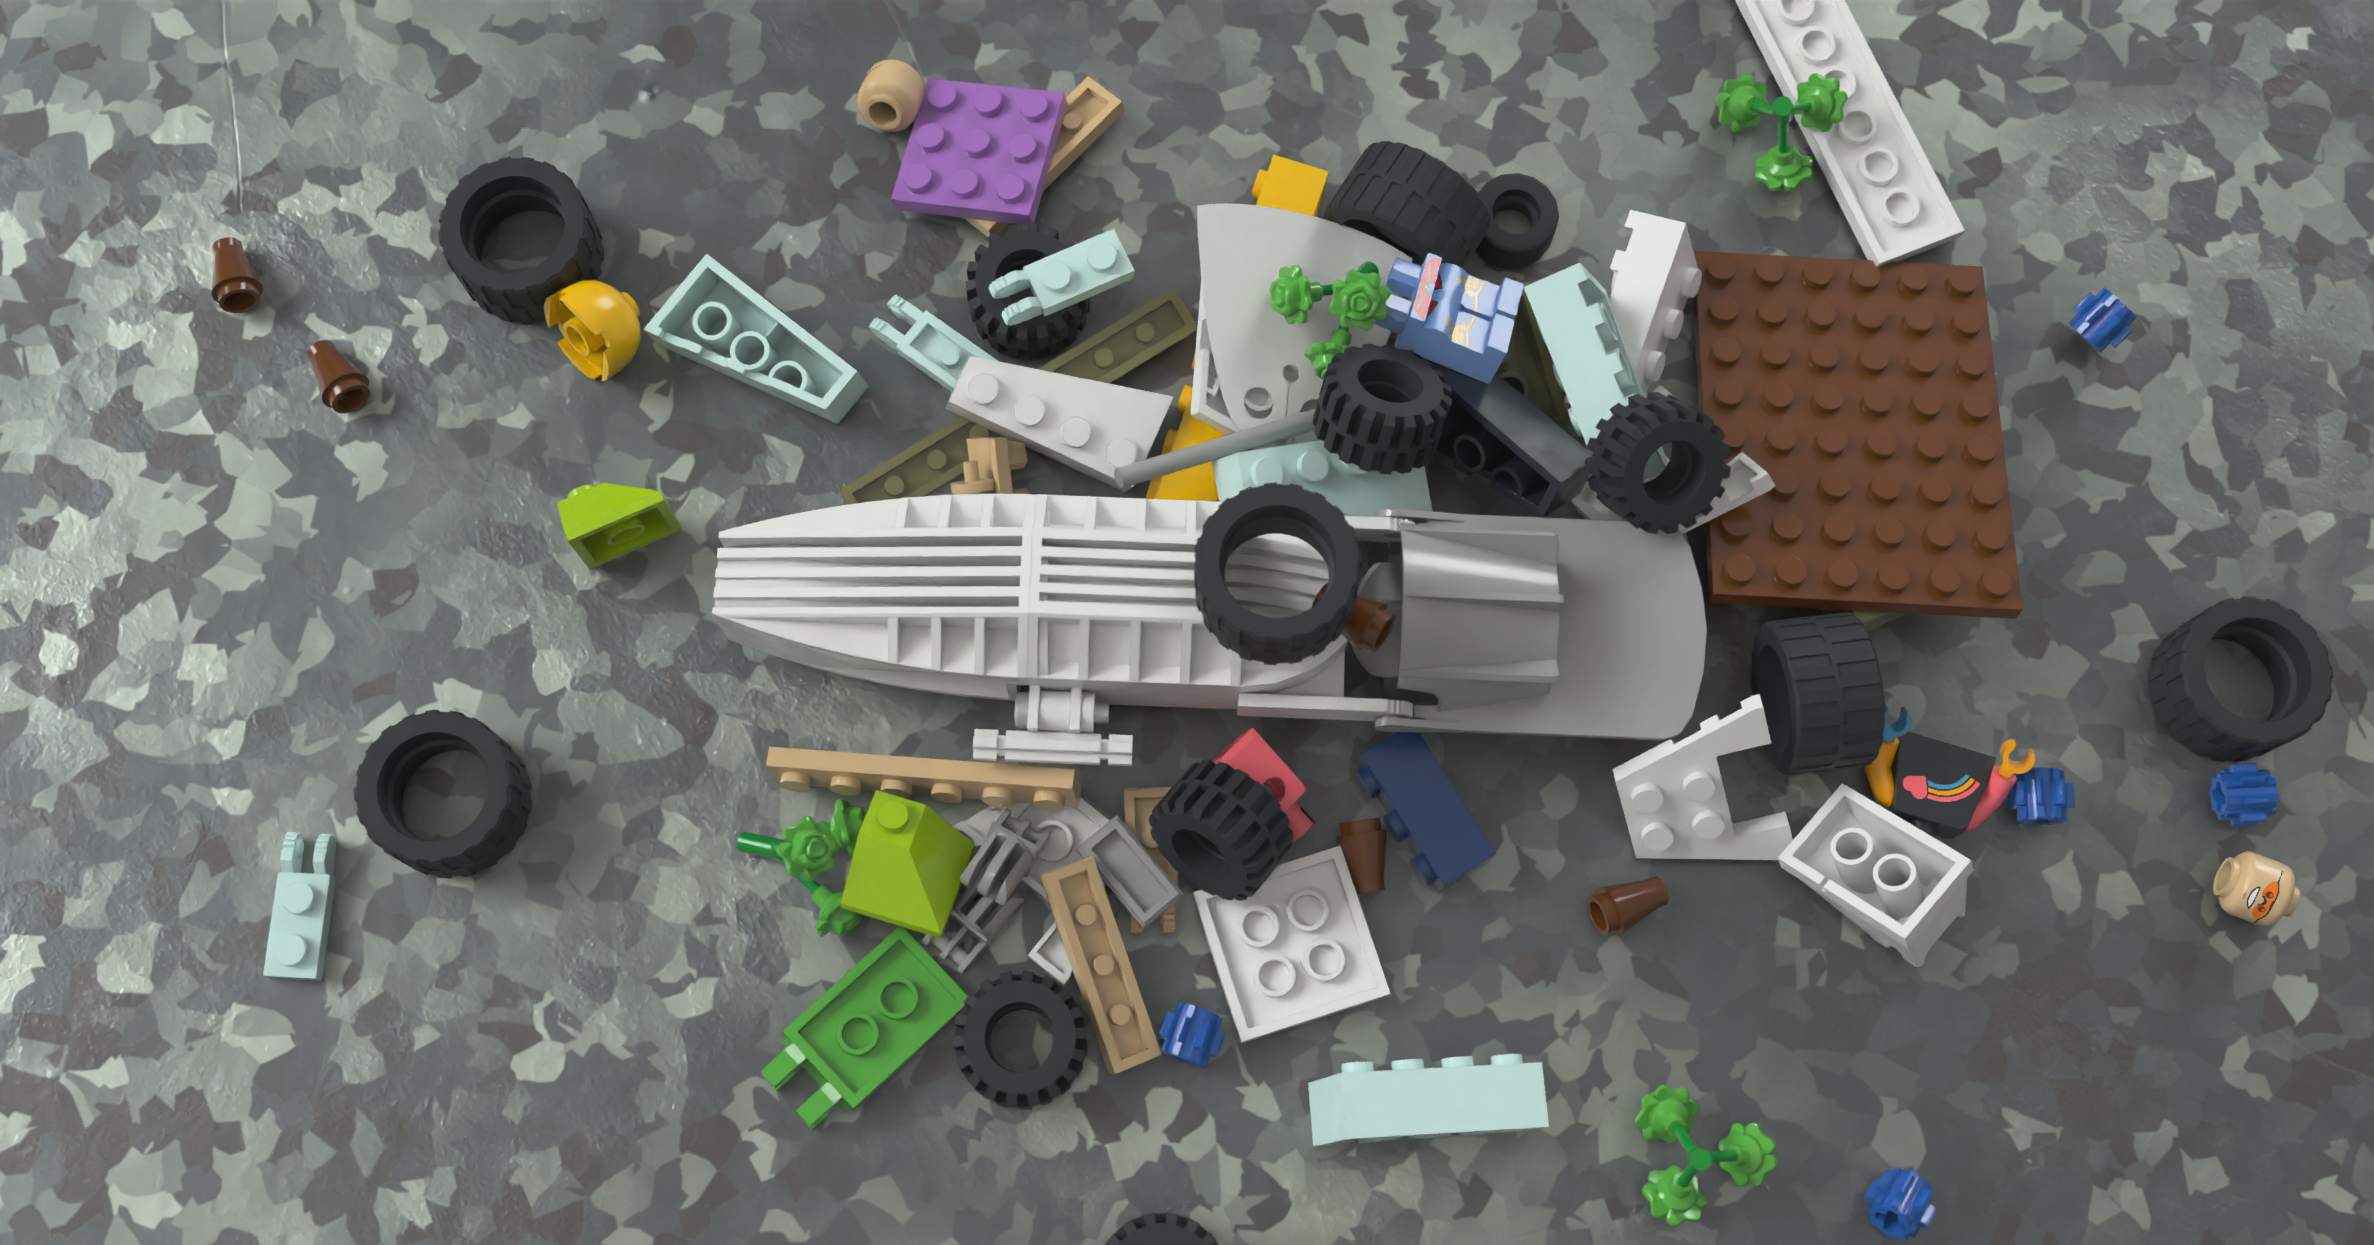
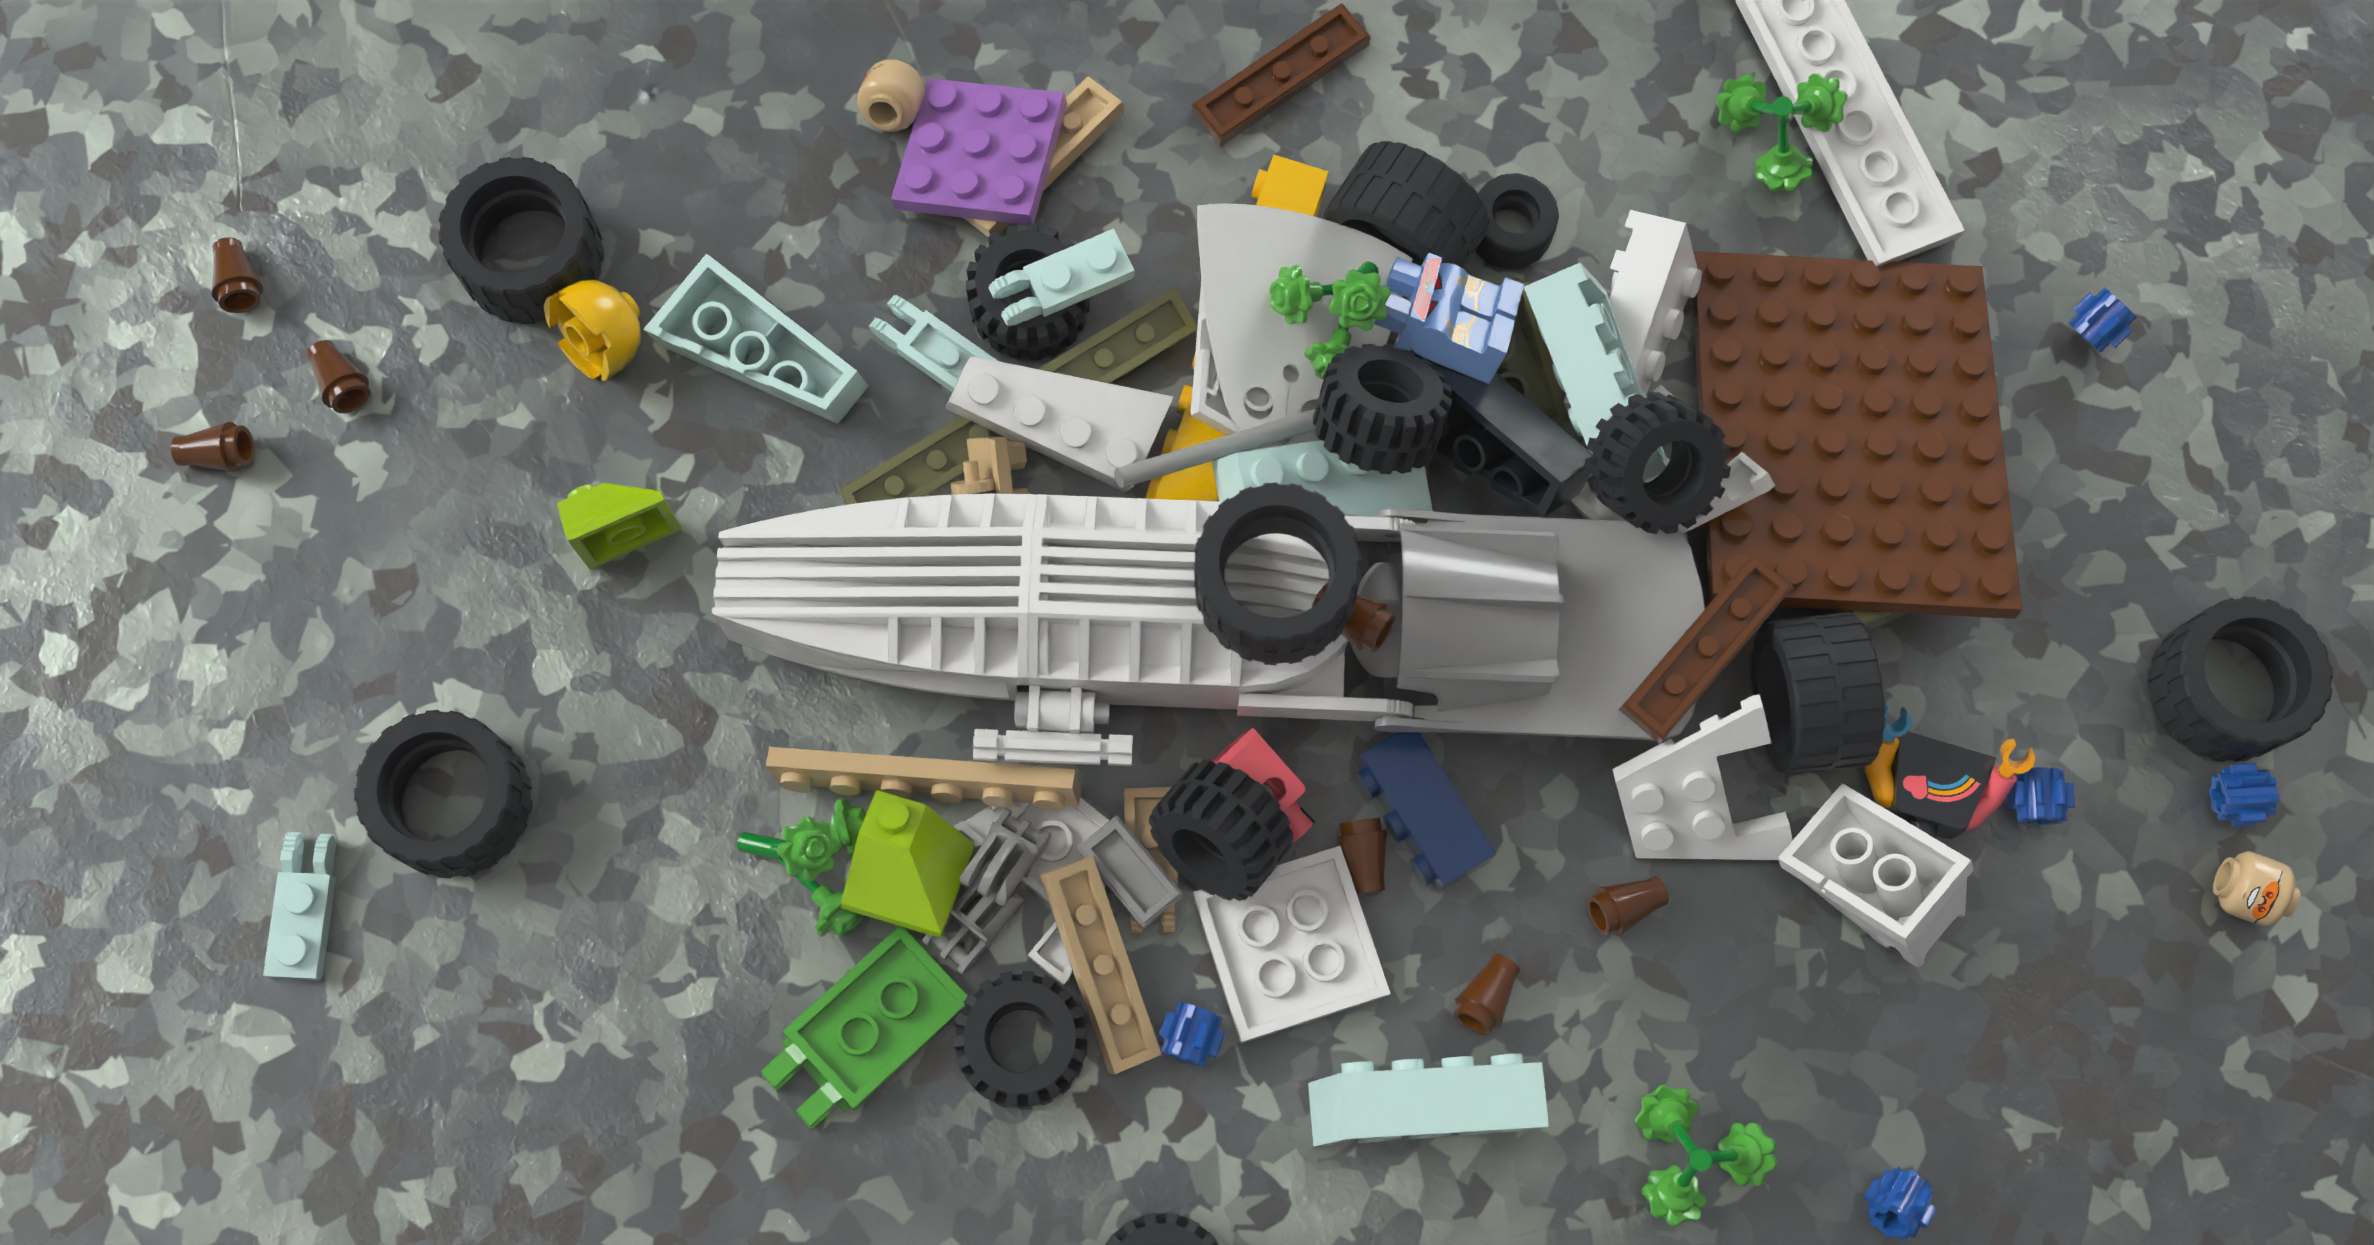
(216, 447): none -> reddish brown cone
(1280, 74): none -> reddish brown tile
(1486, 997): none -> reddish brown cone
(1705, 648): none -> reddish brown tile

